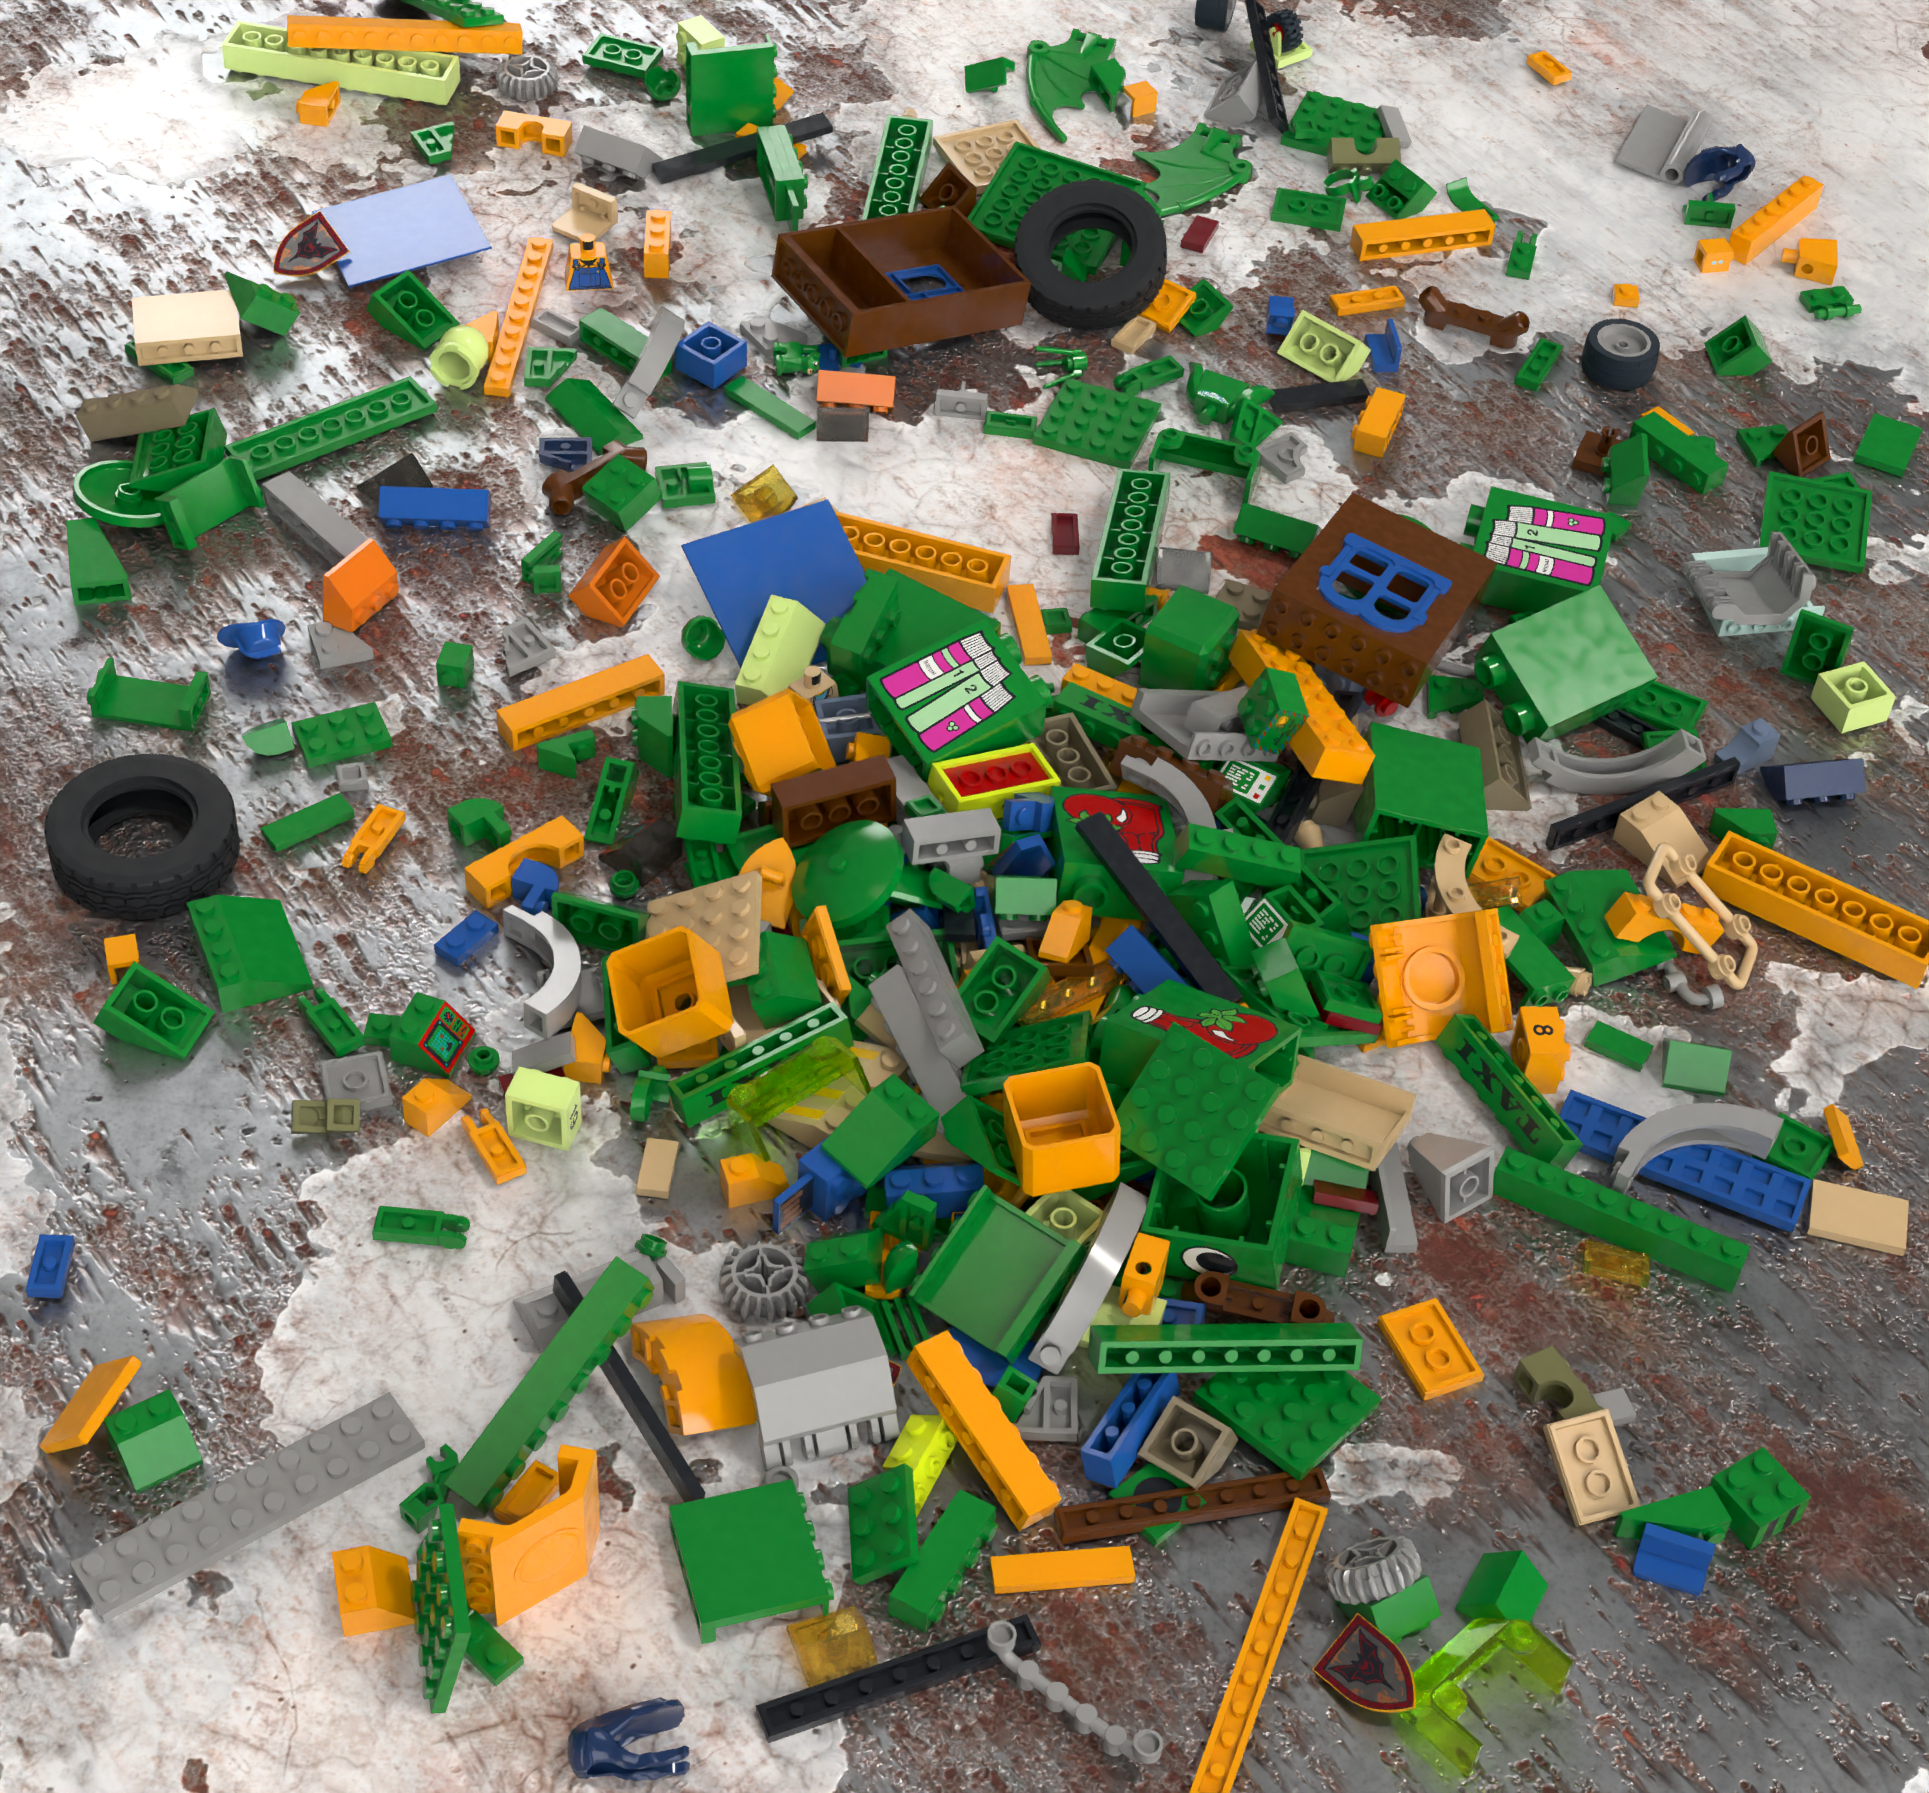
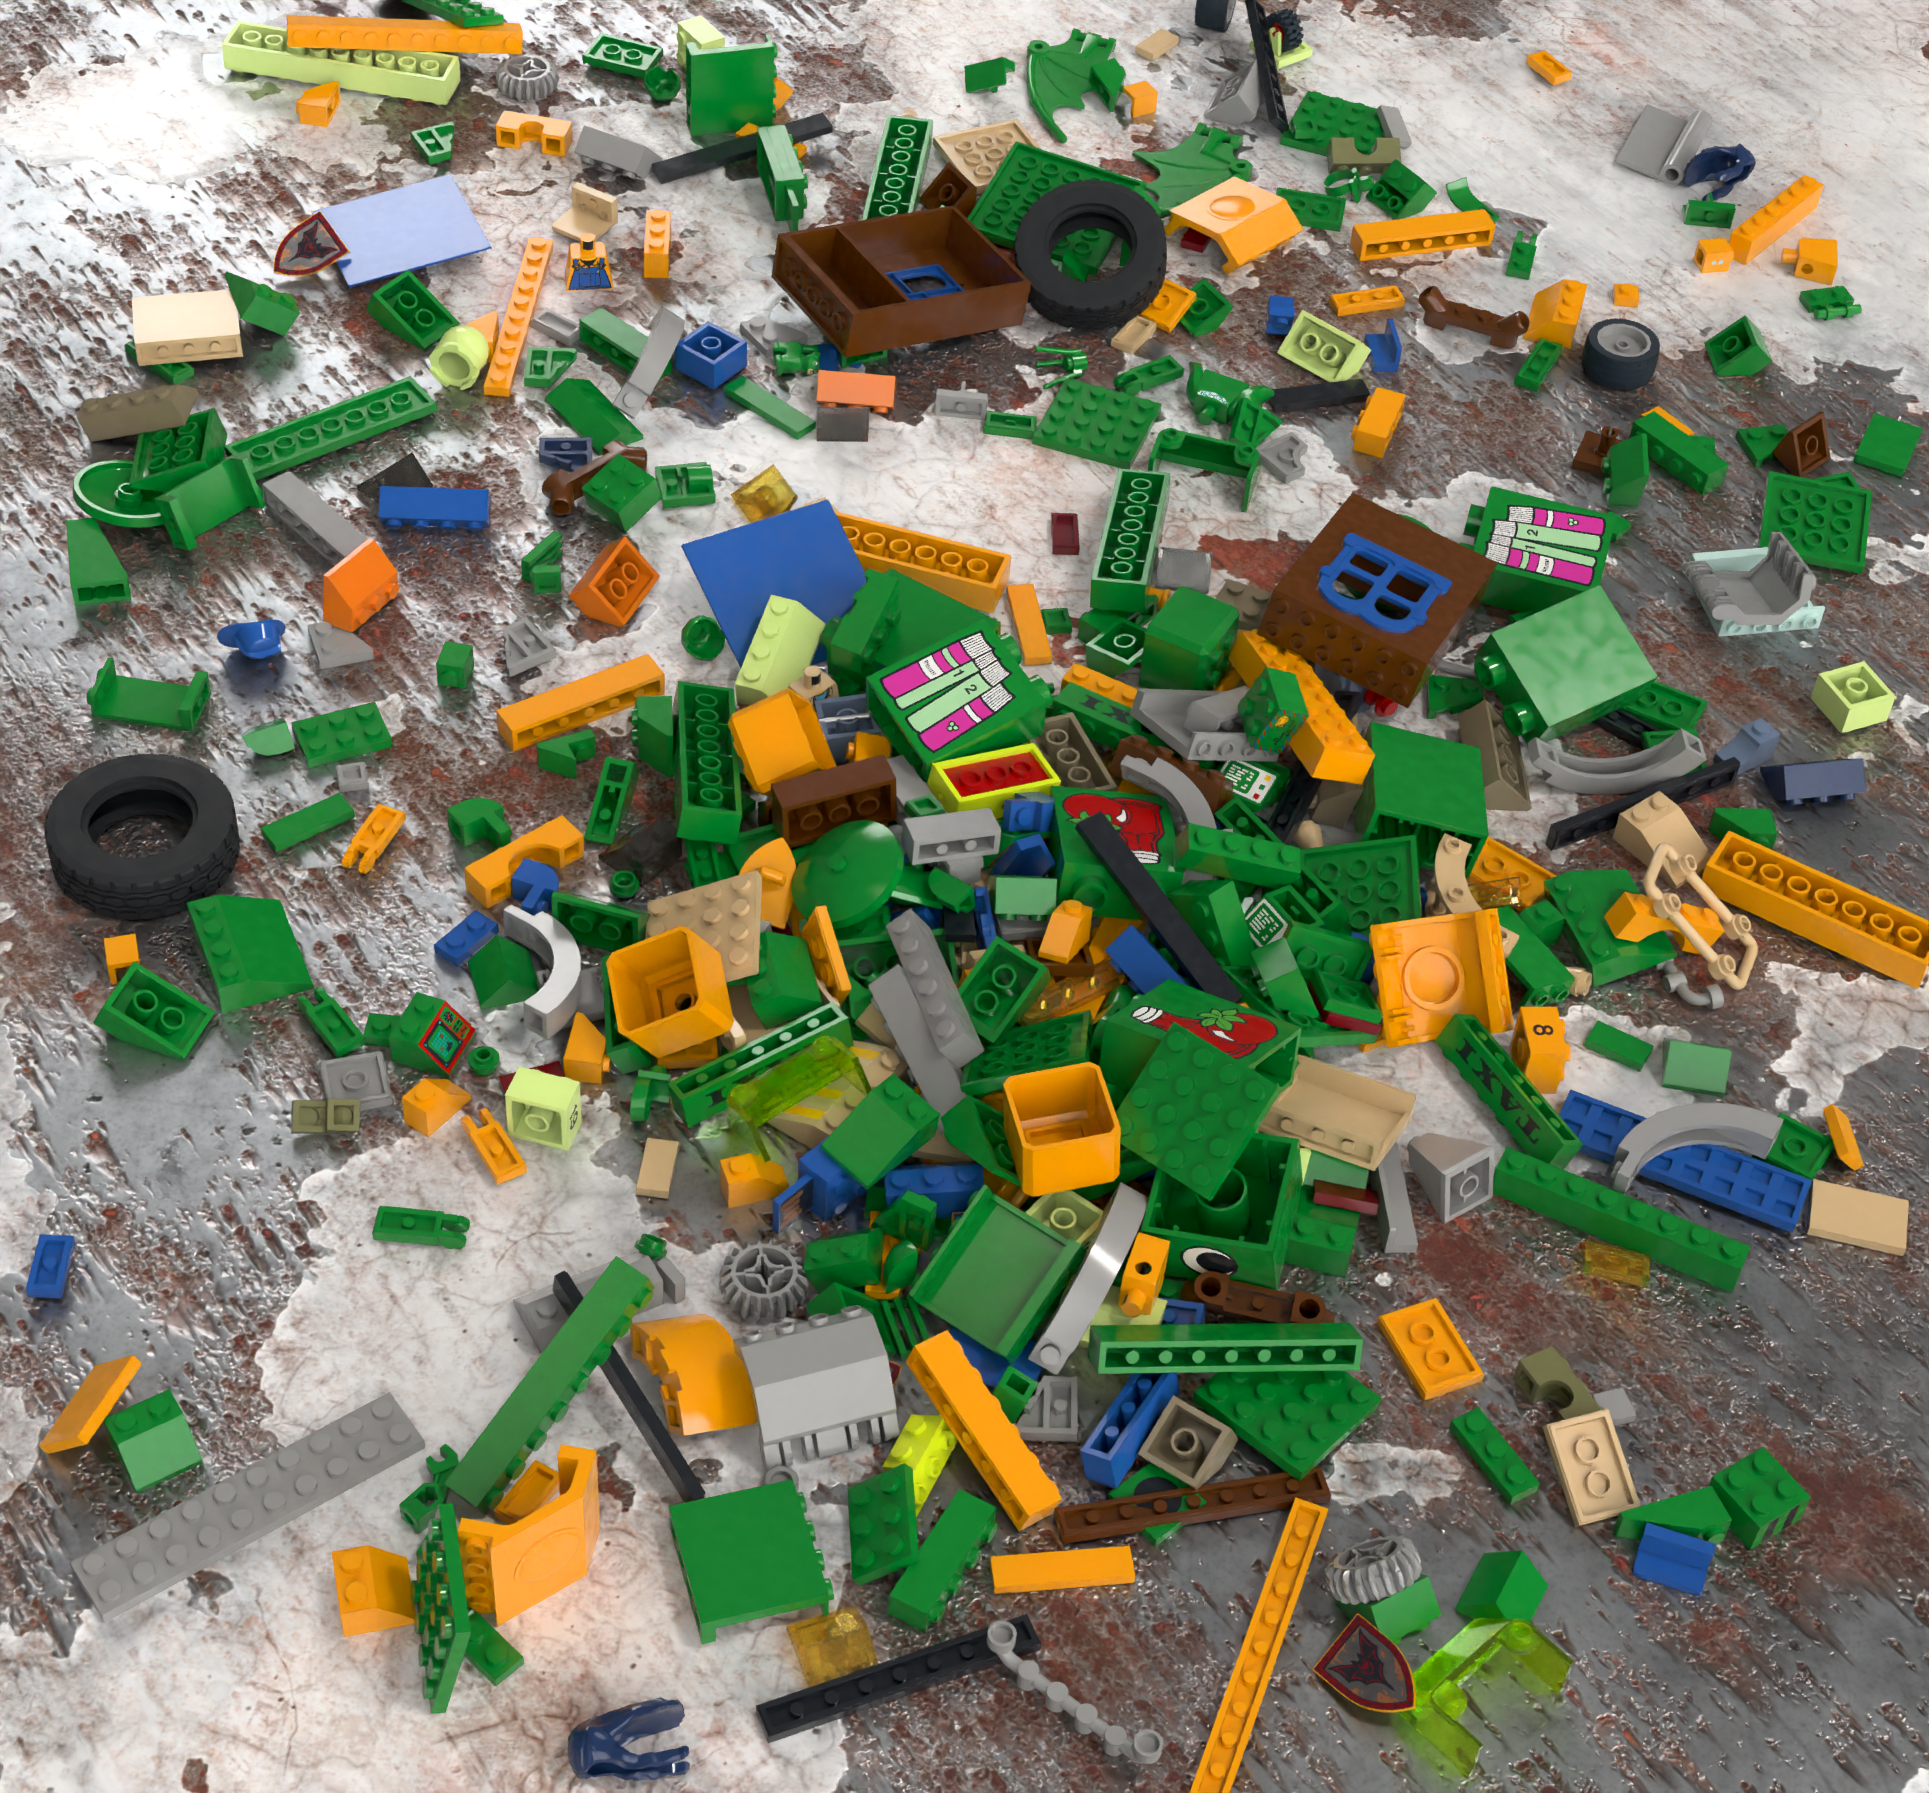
(502, 974): none -> green slope
(546, 1054): light grey tile -> none
(1156, 44): none -> tan tile
(1240, 219): none -> light orange panel
(1274, 530): green slope -> none
(1494, 1455): none -> green plate
(1556, 313): none -> light orange slope
(1816, 647): green slope -> none

